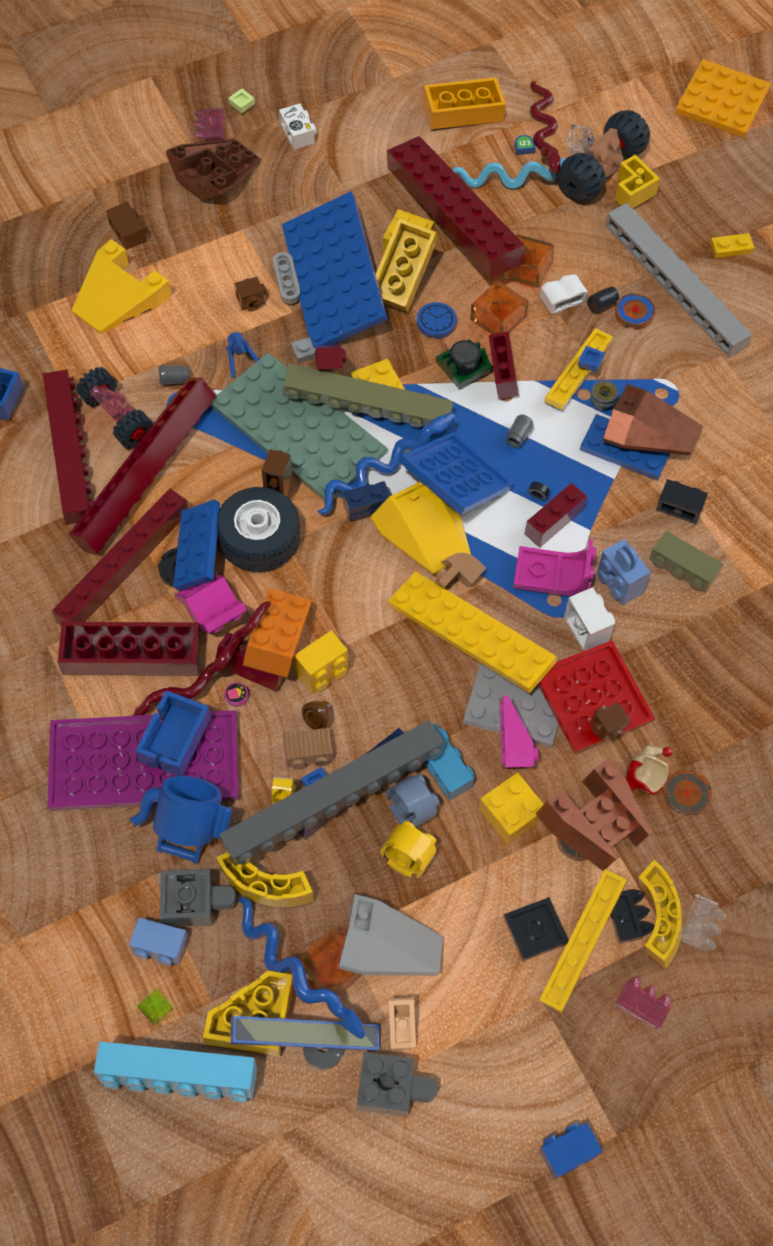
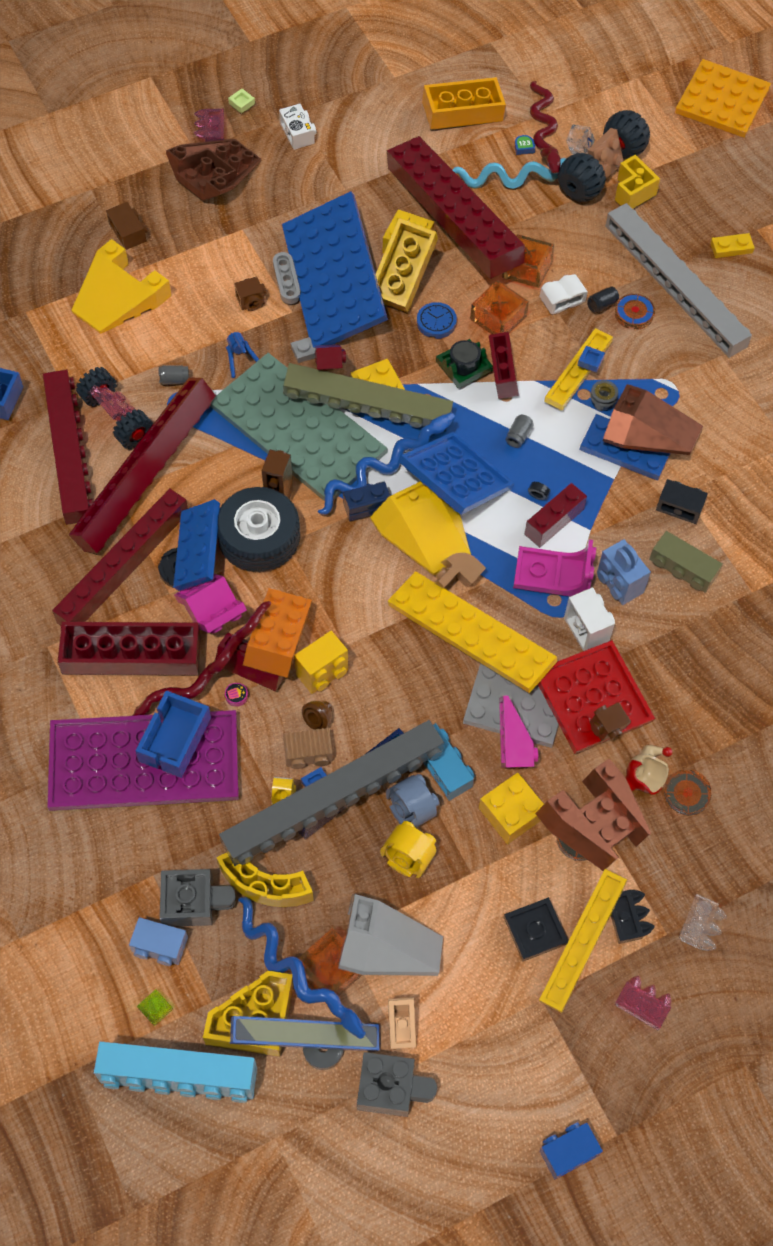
(185, 815): blue piece -> none
(668, 925): yellow brick -> none

